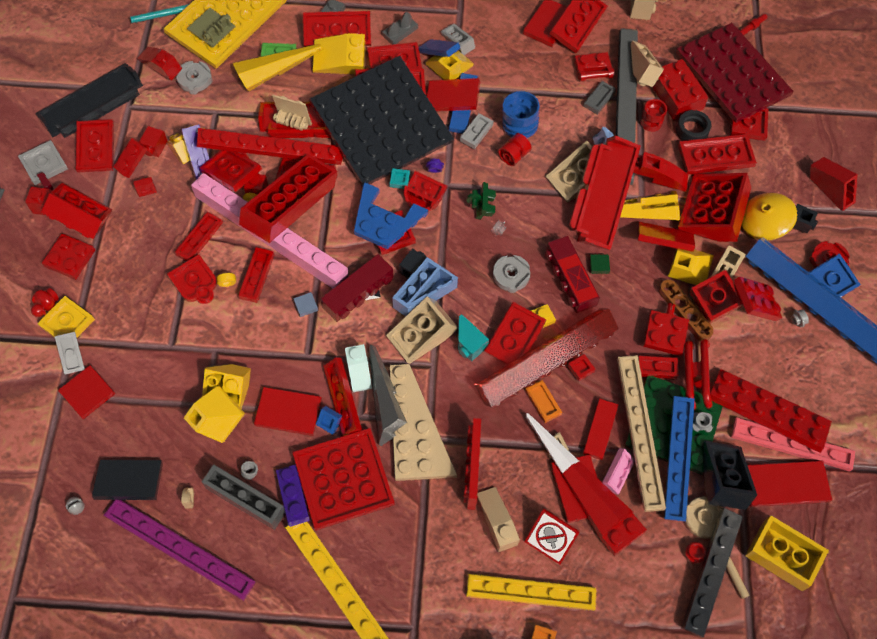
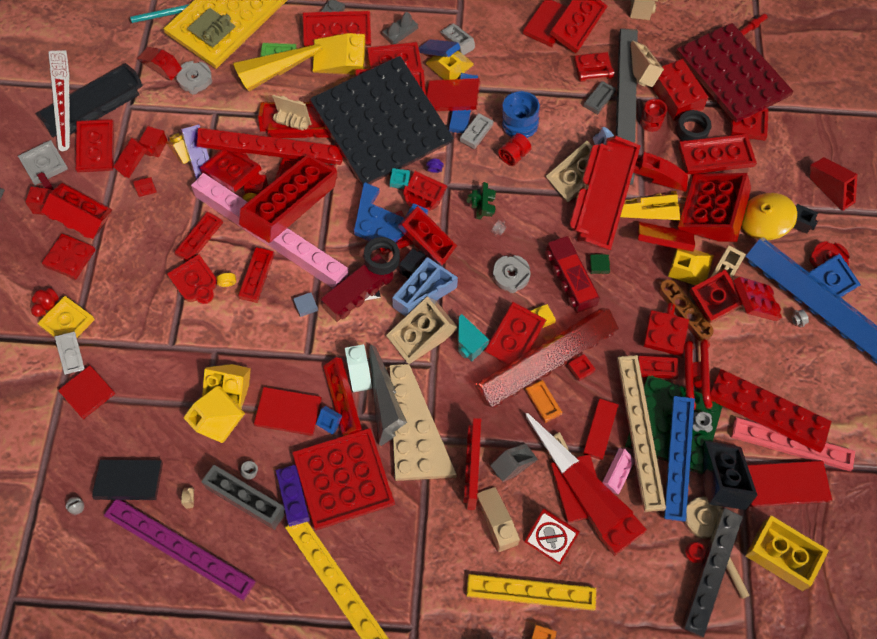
(60, 88): none -> sticker
(381, 242): none -> black tyre
(427, 236): none -> red slope
(513, 462): none -> dark grey slope

